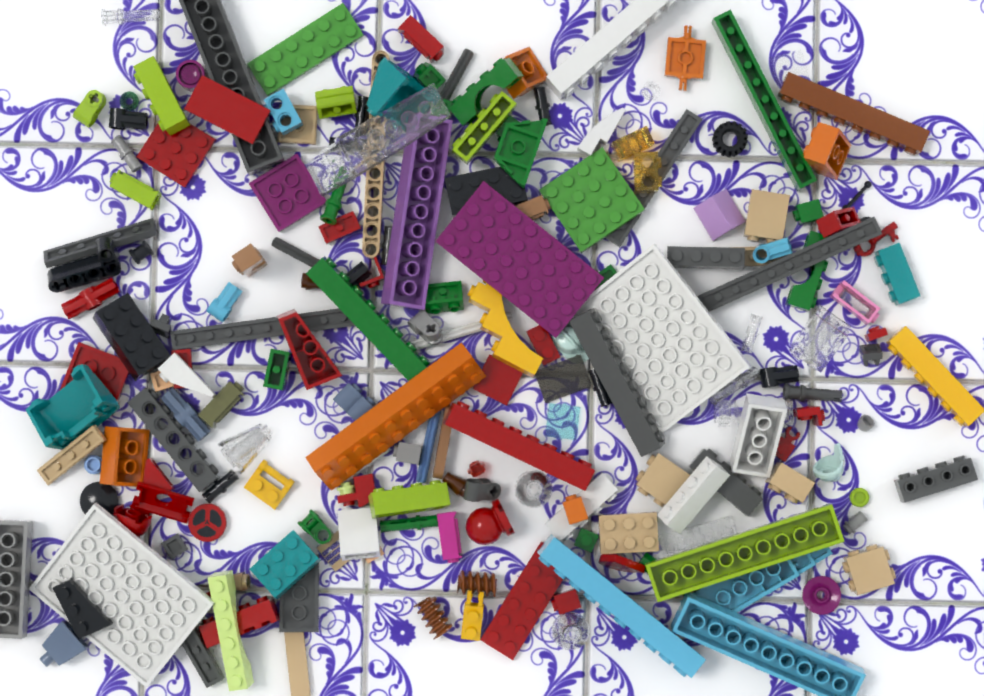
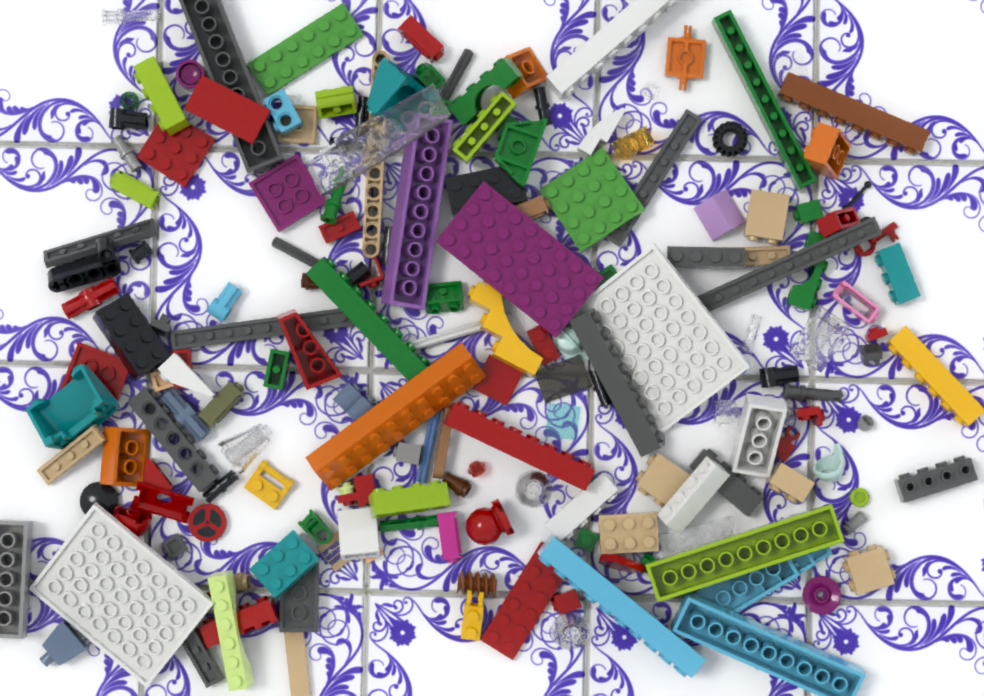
(80, 611): black wing -> none
(88, 110): lime piece -> none
(93, 464): light blue plate -> none
(248, 260): medium nougat arch -> none
(426, 327): light grey piece -> none
(433, 616): dark orange piece -> none
(481, 489): dark grey piece -> none
(574, 509): orange brick -> none
(642, 172): clear yellow brick -> none
(739, 382): clear pin -> none
(774, 250): medium azure piece -> none

